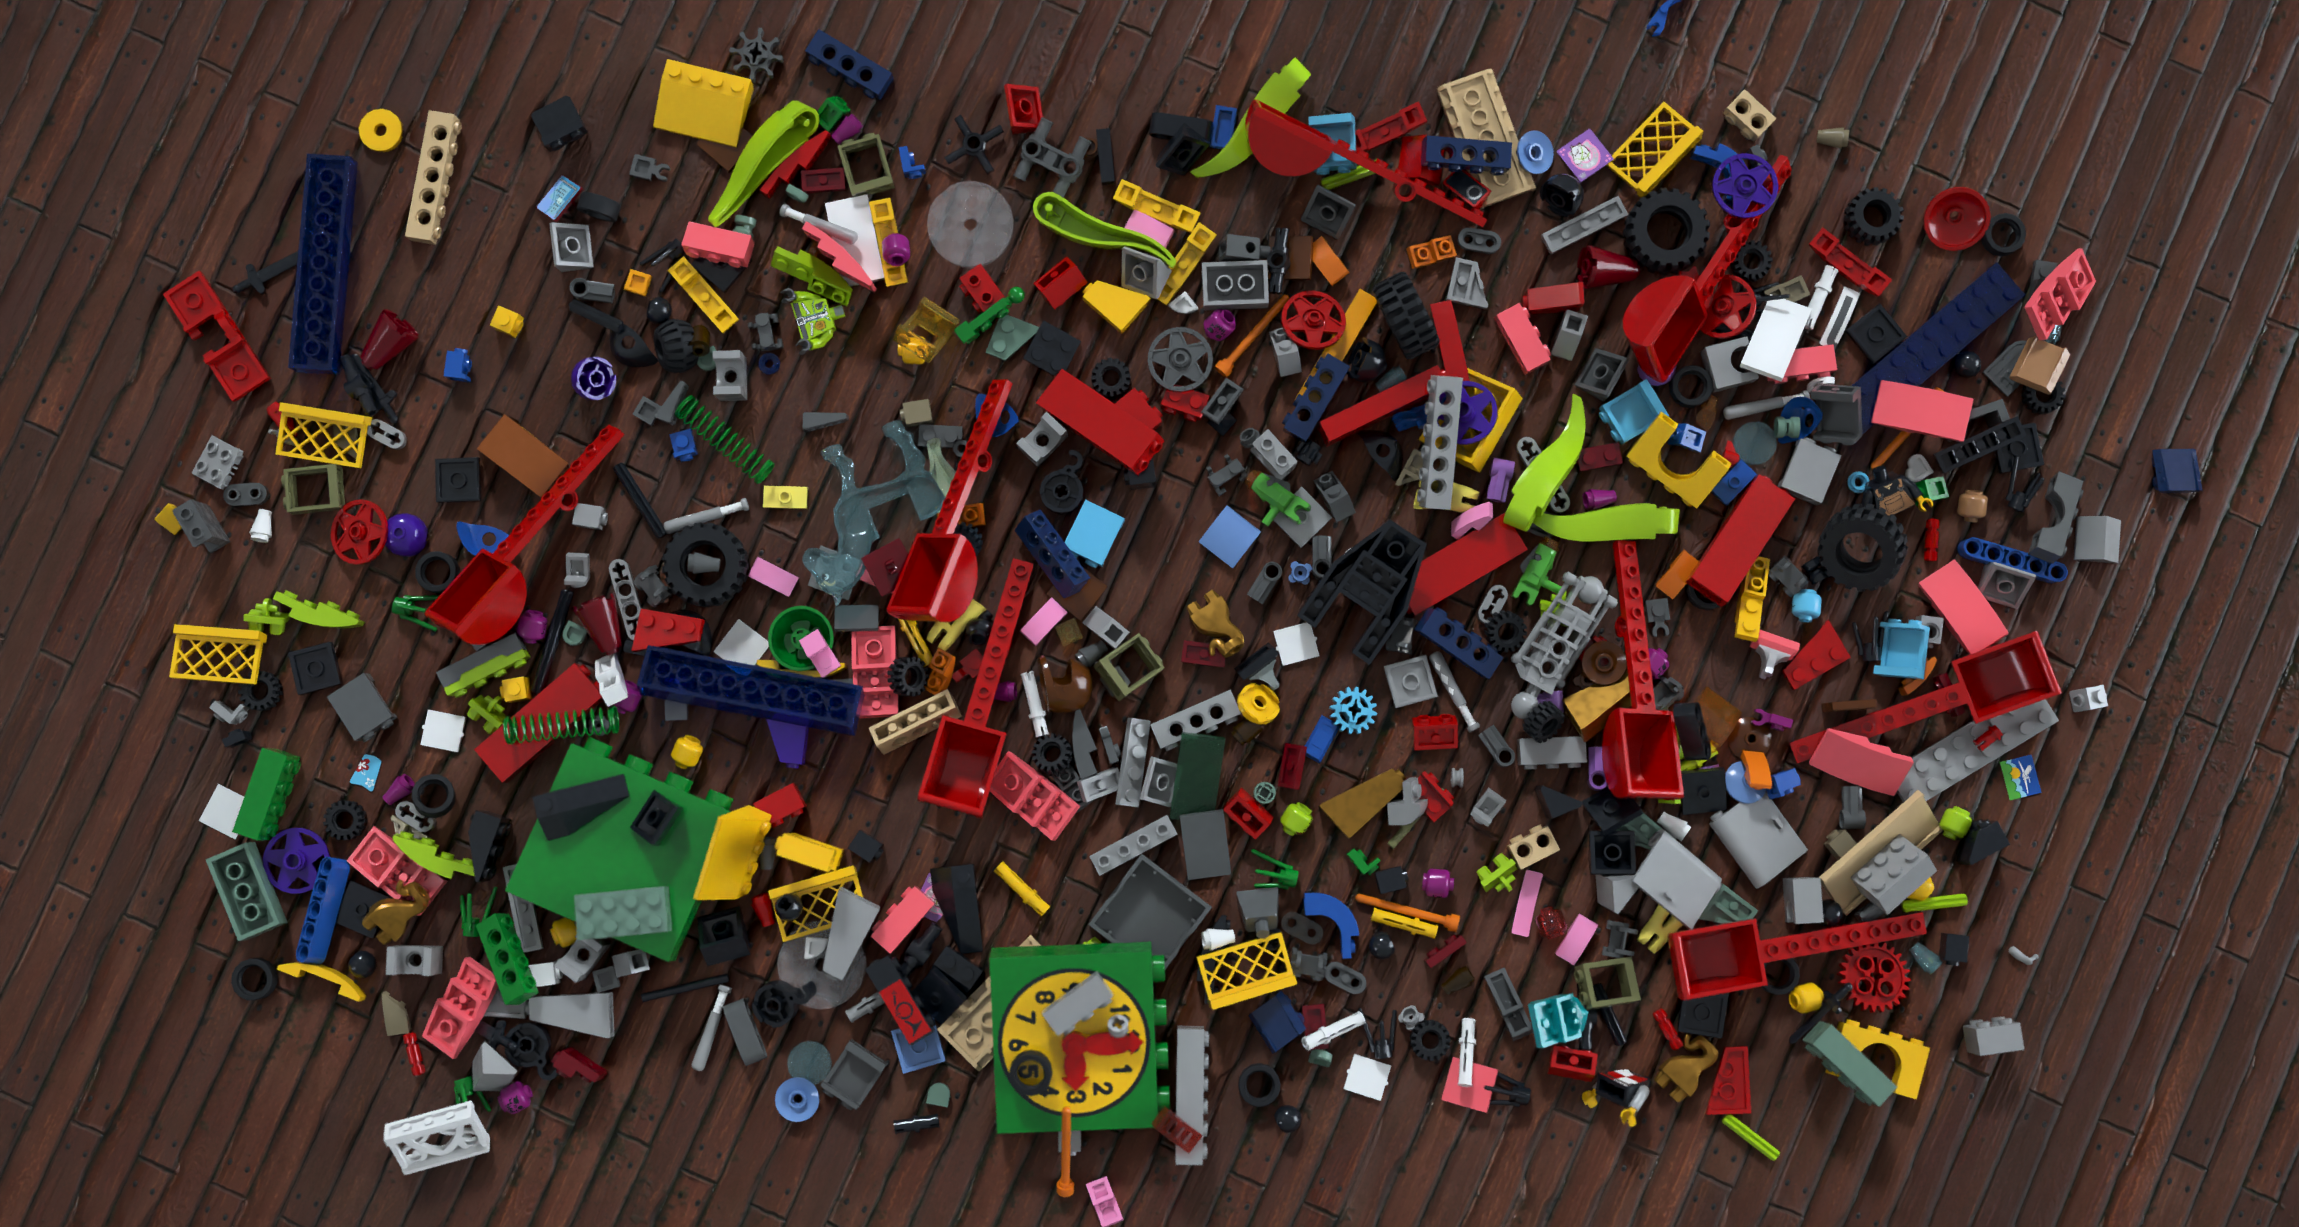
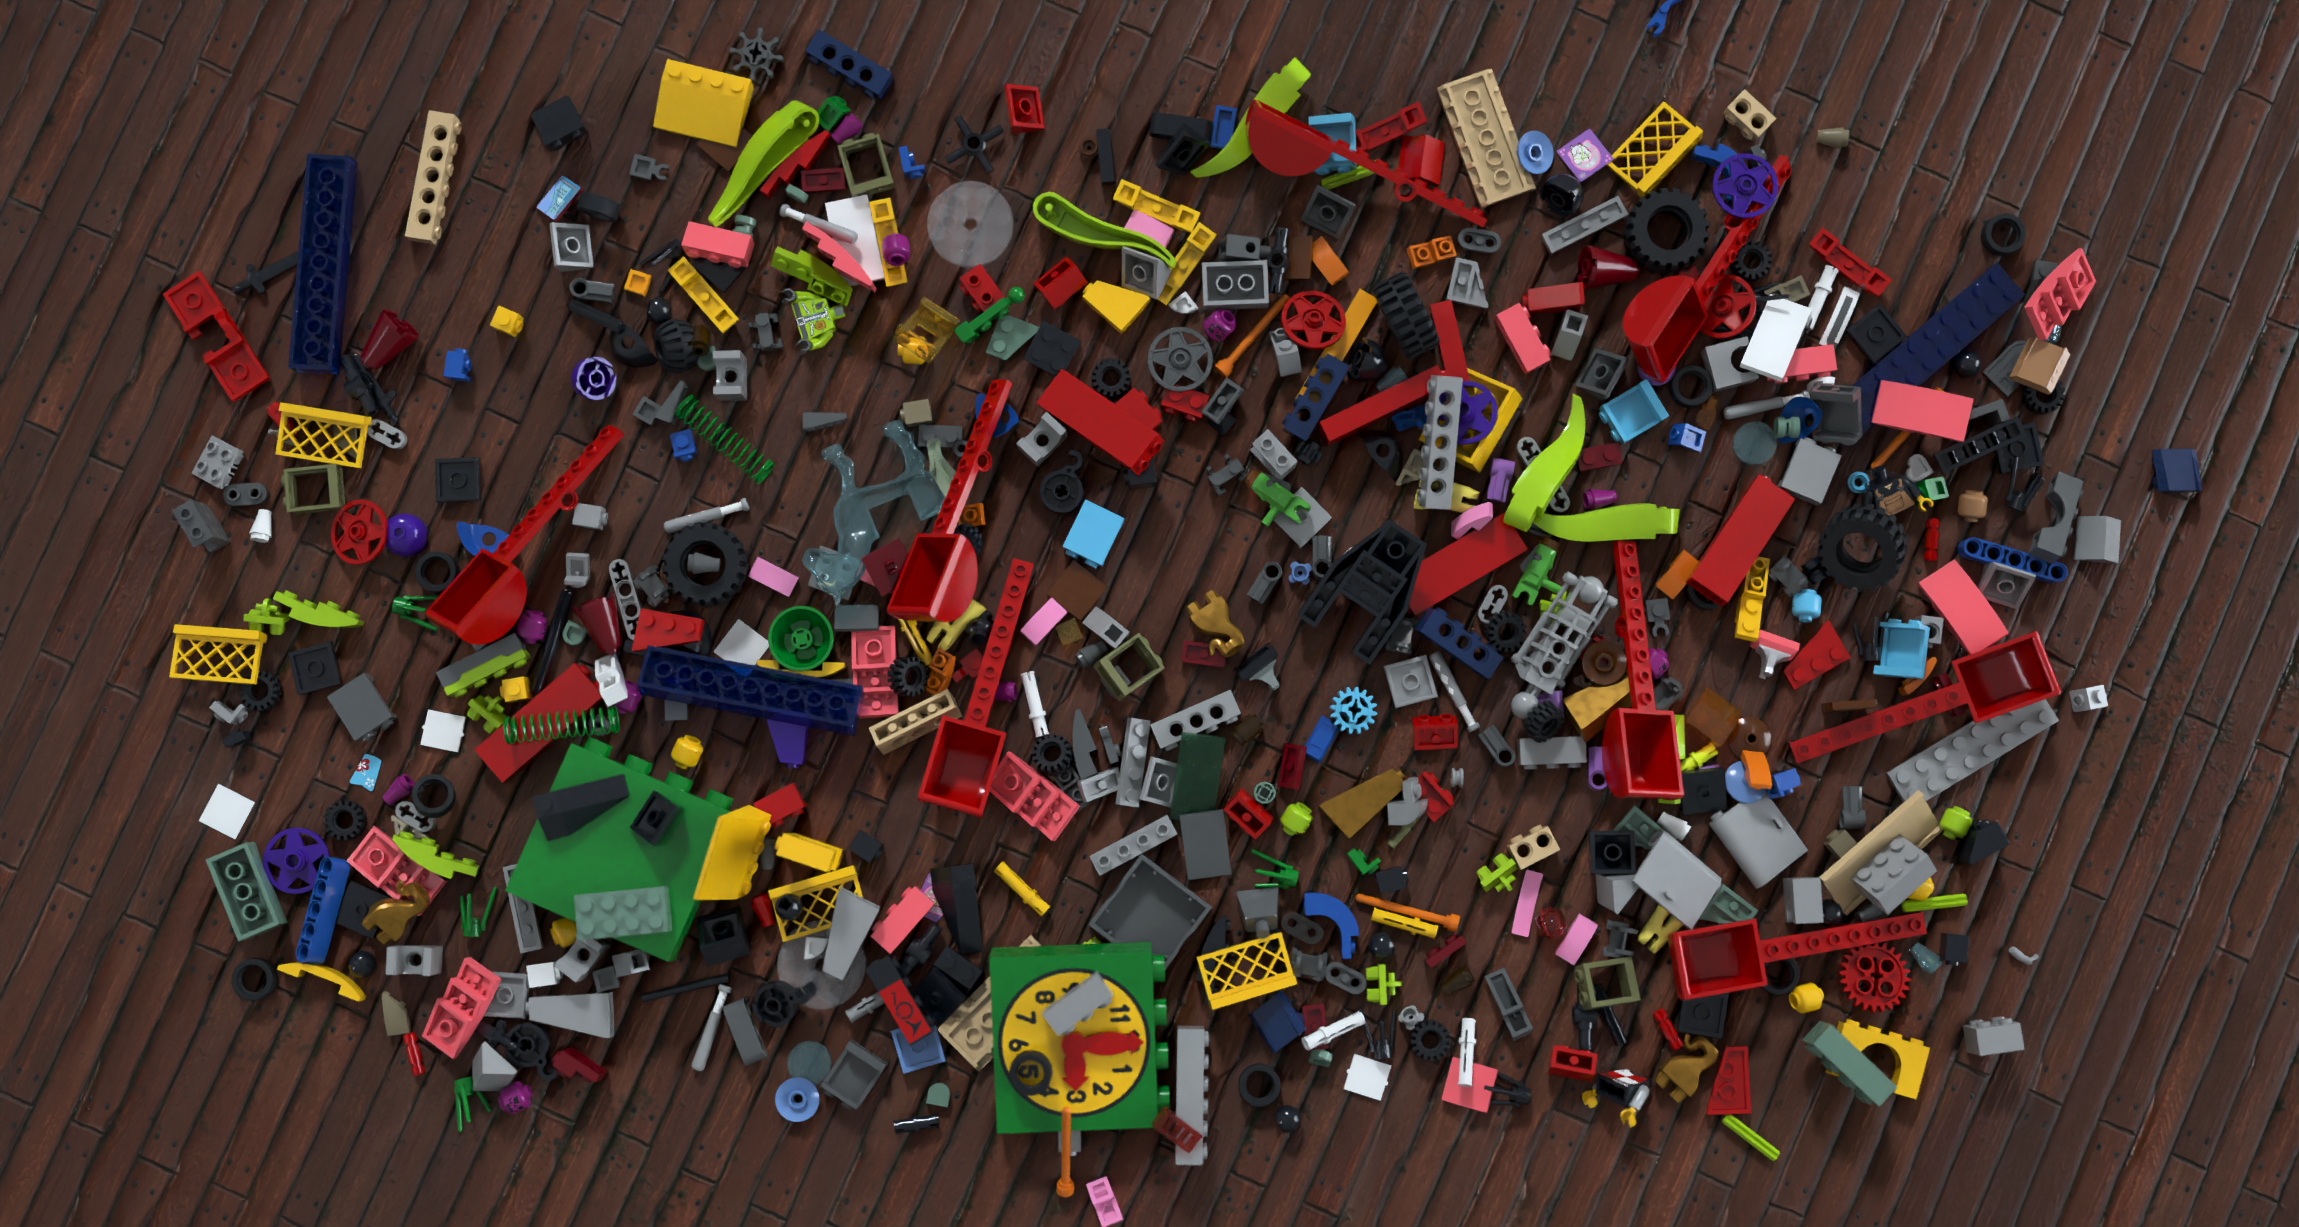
(168, 520): yellow slope -> none
(267, 794): green brick -> none
(379, 118): yellow tile -> none
(447, 1121): white fence -> none
(486, 841): black slope -> none
(507, 959): green brick -> none
(523, 455): dark orange slope -> none
(640, 500): black axle -> none
(769, 357): clear blue plate -> none
(785, 497): light yellow plate -> none
(820, 653): bright pink slope -> none
(1052, 158): dark grey piece -> none
(1052, 554): dark blue brick -> none
(1065, 692): reddish brown piece -> none
(1121, 1020): light grey bush -> none
(1217, 938): white cone -> none
(1229, 536): medium blue slope -> none
(1248, 436): dark grey plate -> none
(1251, 710): yellow tile -> none
(1296, 643): white piece -> none
(1334, 496): dark grey slope -> none
(1380, 994): none -> lime hips
(1437, 883): magenta head -> none
(1467, 188): slope -> none
(1487, 807): light grey bracket -> none
(1498, 151): dark blue brick -> none
(1554, 802): black slope -> none
(1557, 1019): teal piece -> none
(1609, 811): black plate -> none
(1692, 486): yellow arch -> none
(1692, 731): black beam -> none
(1730, 453): red piece -> none
(1733, 482): blue plate -> none
(1777, 722): magenta plate -> none
(1832, 1002): black sword -> none
(1861, 762): coral slope -> none
(1885, 204): black tyre -> none
(1963, 229): red dish -> none
(1990, 736): red pin -> none
(2020, 777): sticker -> none

